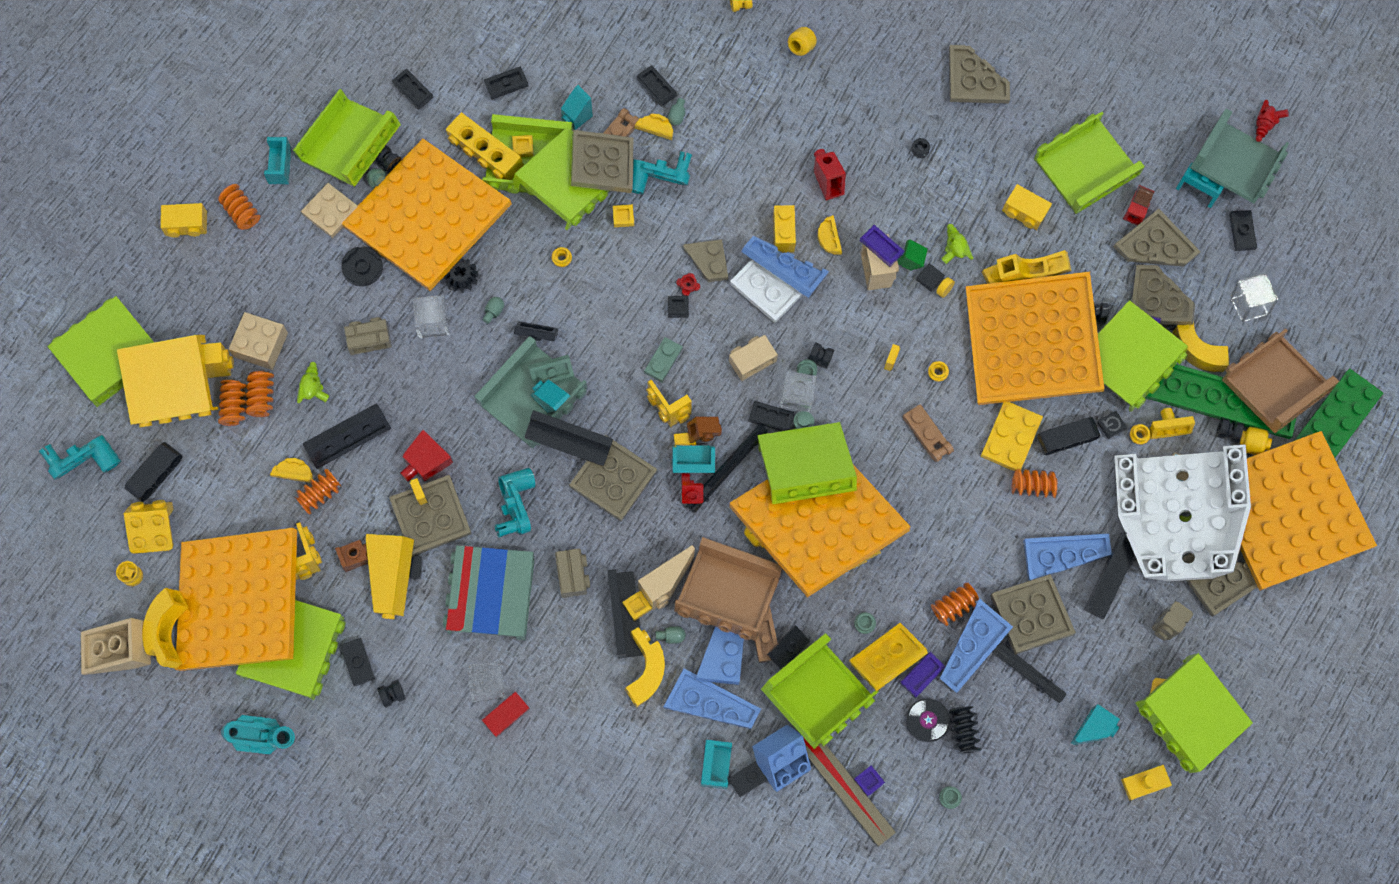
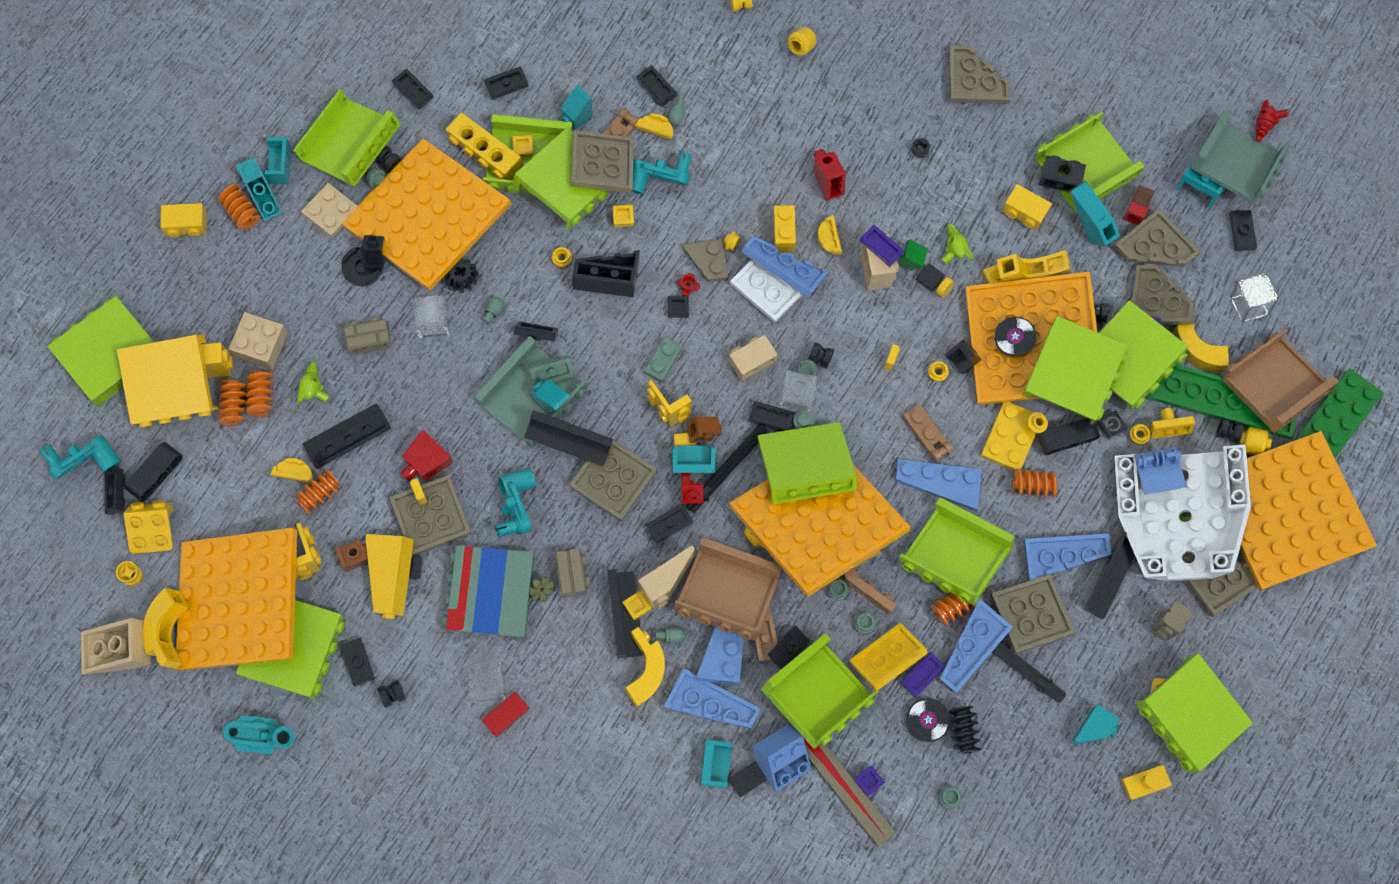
(114, 491): none -> black plate
(258, 188): none -> teal slope
(372, 251): none -> black bracket
(541, 588): none -> olive plant
(607, 274): none -> black wedge
(669, 523): none -> black plate
(731, 241): none -> yellow plate
(838, 589): none -> sand green plate
(869, 592): none -> medium nougat plate
(950, 482): none -> medium blue wing
(958, 552): none -> lime panel
(963, 356): none -> black panel
(1015, 337): none -> black tile
(1031, 422): none -> yellow plate
(1053, 179): none -> black brick
(1076, 369): none -> lime panel
(1094, 216): none -> teal slope
(1160, 470): none -> medium blue hinge

